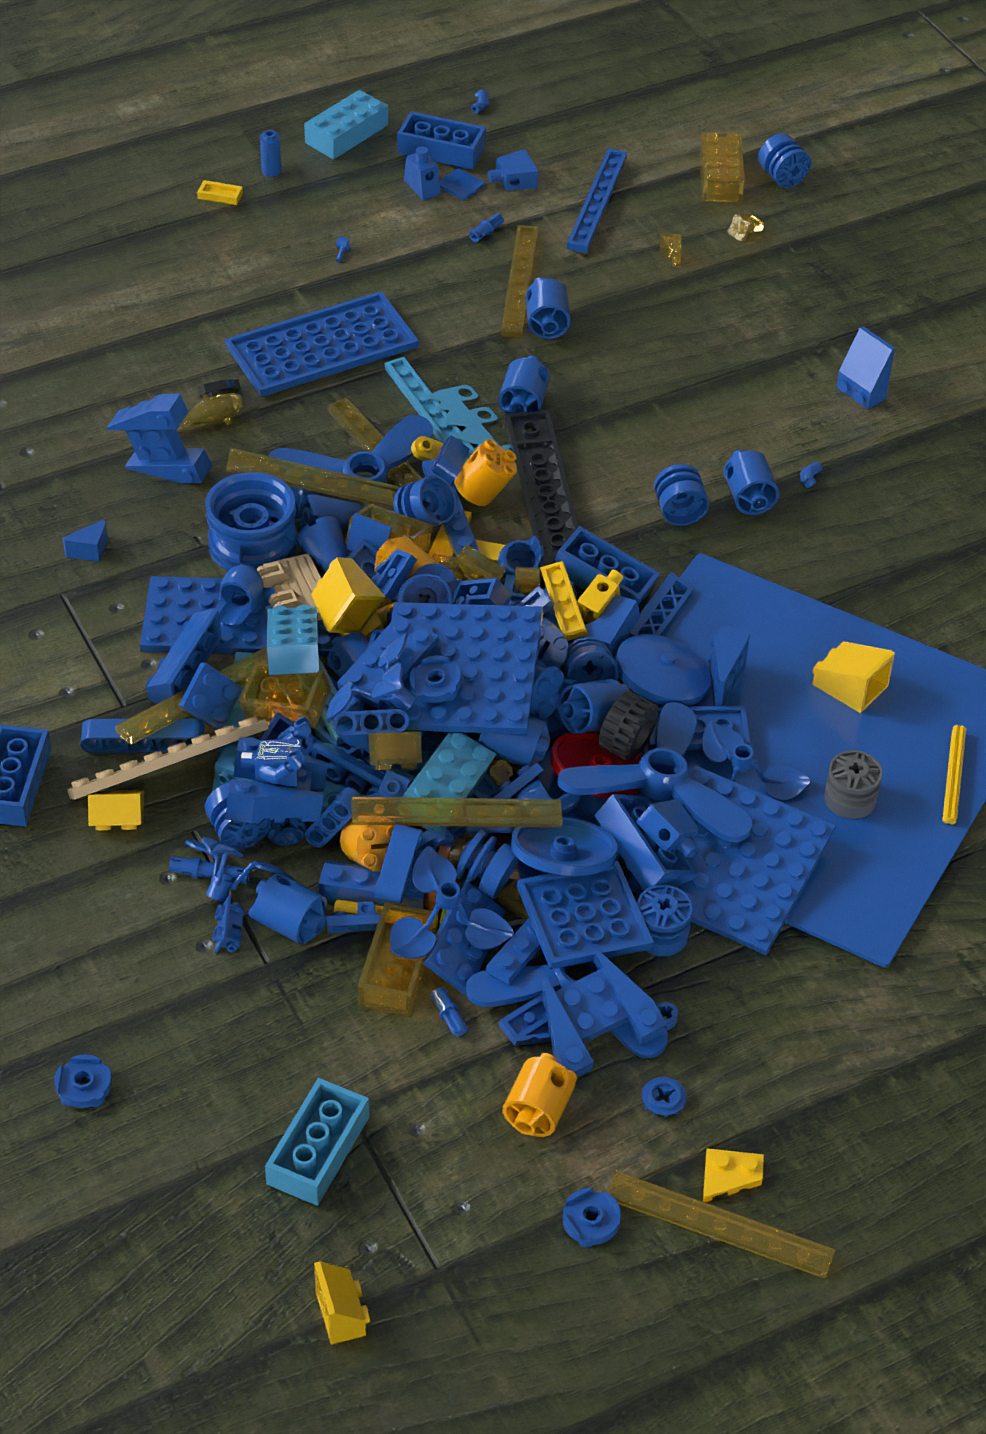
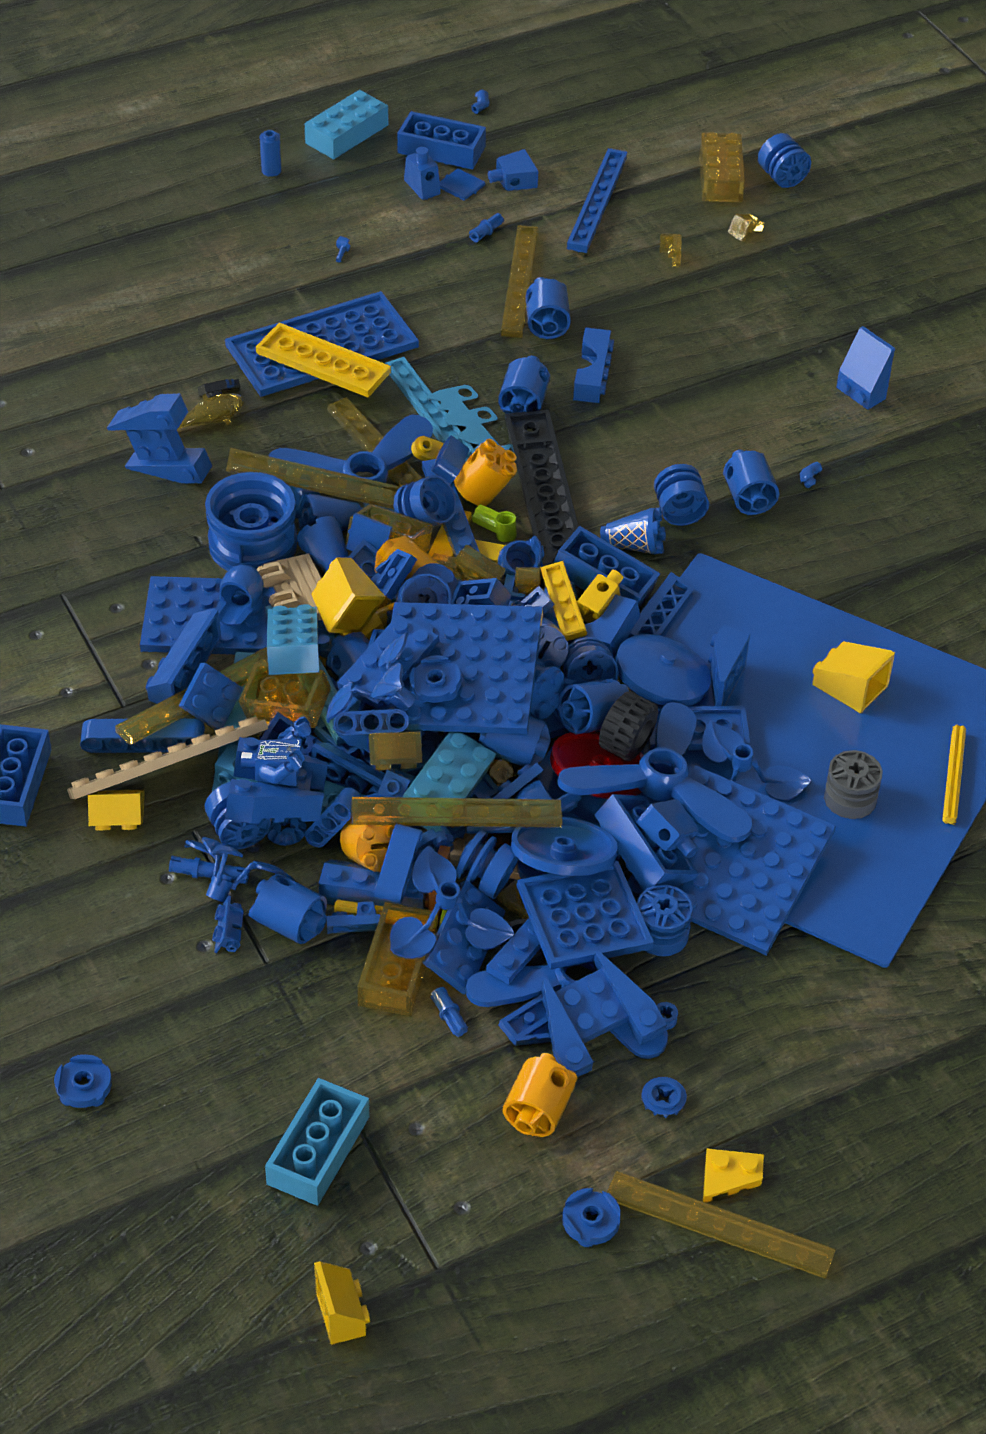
(87, 542): blue slope -> none
(220, 192): yellow tile -> none
(323, 359): none -> yellow plate
(501, 523): none -> lime piece
(590, 381): none -> blue arch
(637, 532): none -> blue cone

